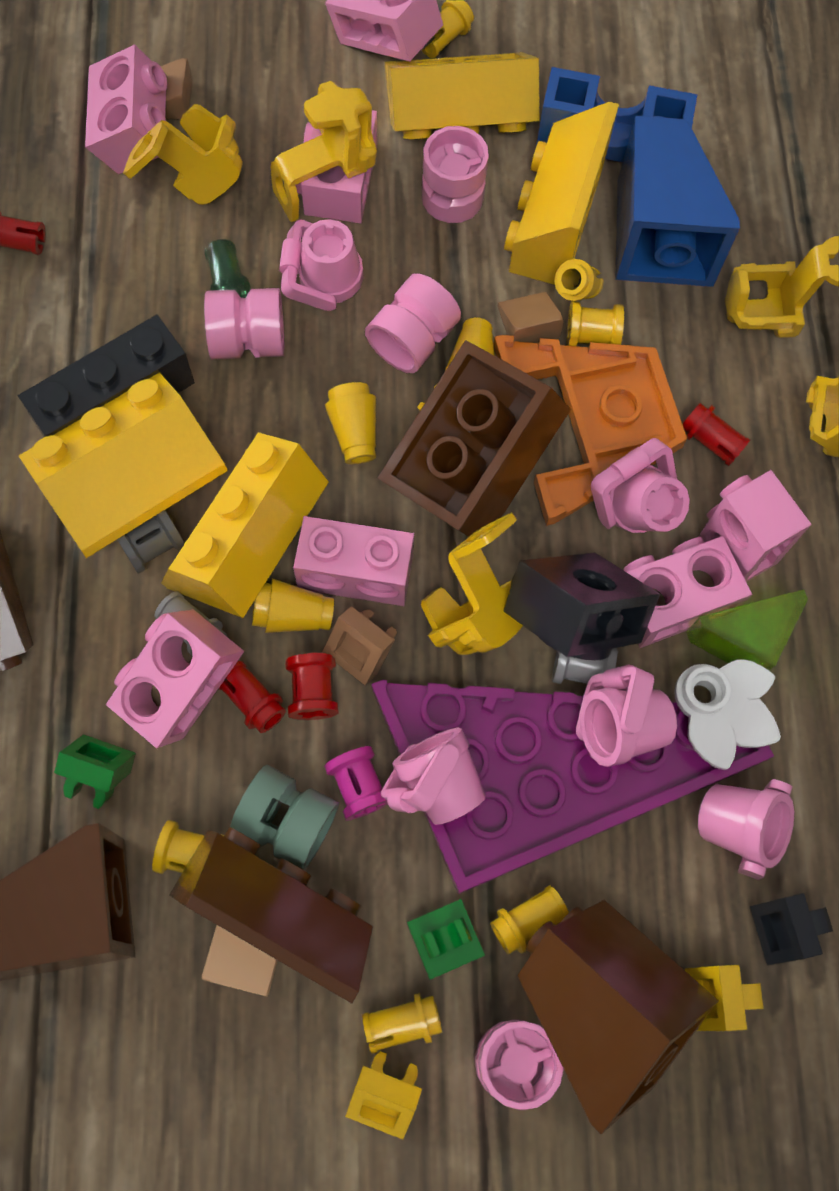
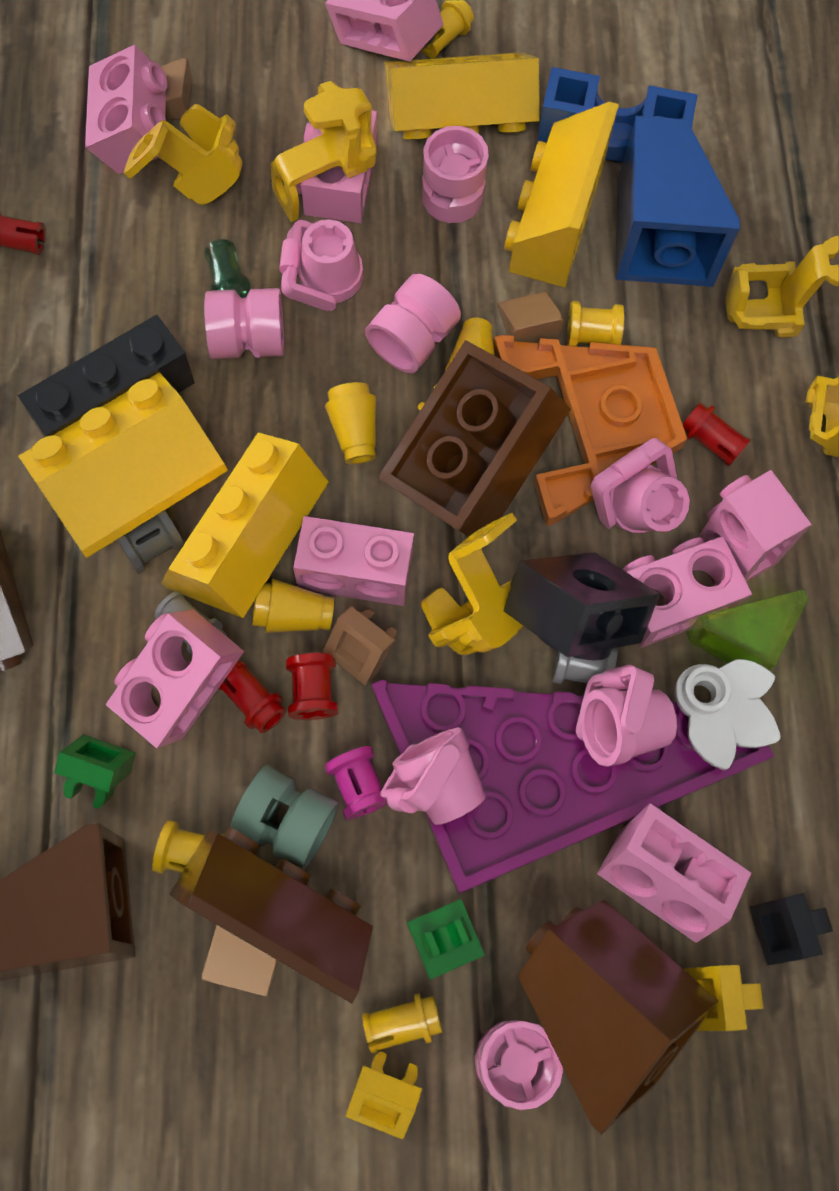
(518, 925): yellow pin -> none
(569, 275): yellow pin -> none
(675, 874): none -> bright pink brick
(749, 823): bright pink piece -> none

